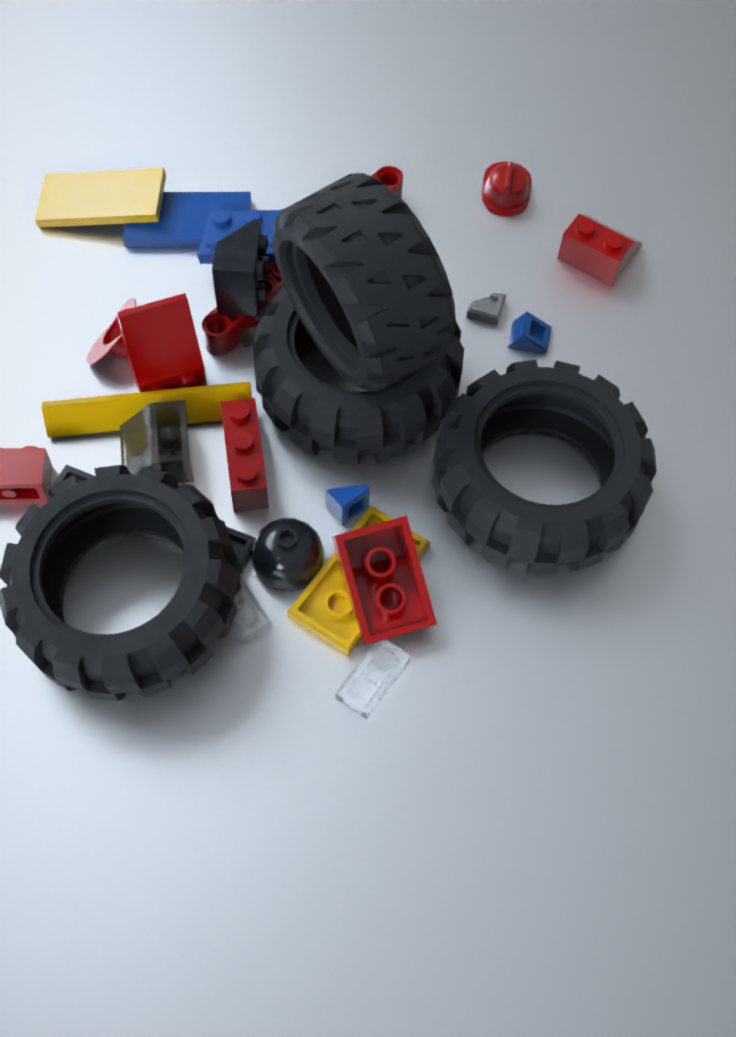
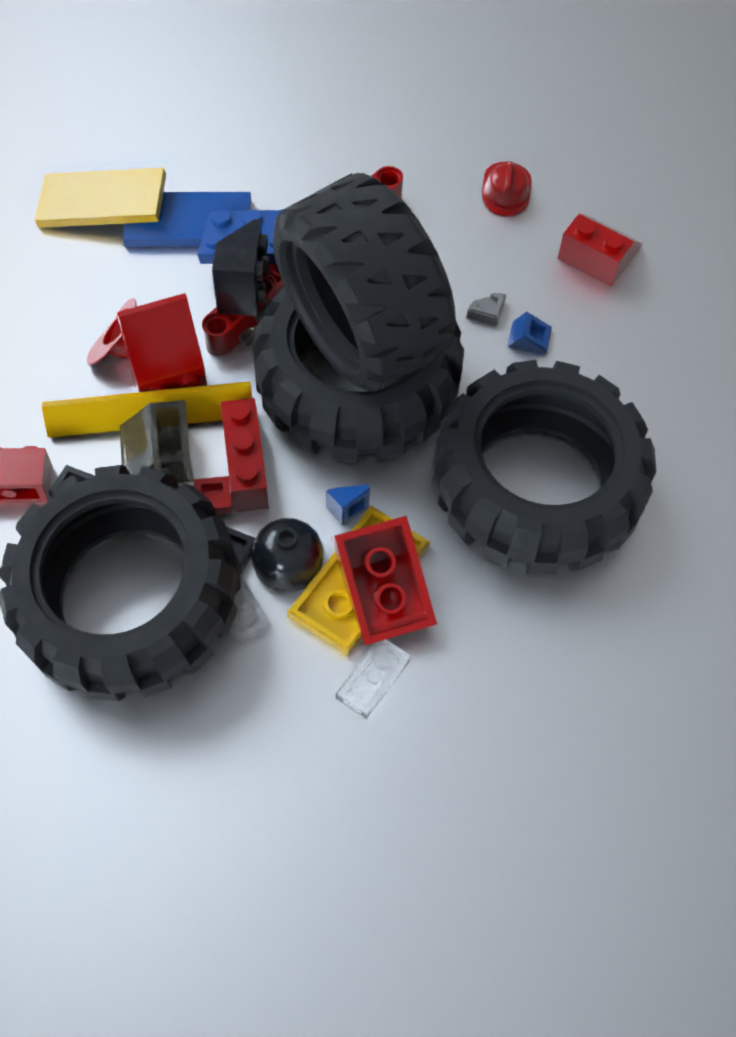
(217, 491): none -> red plate

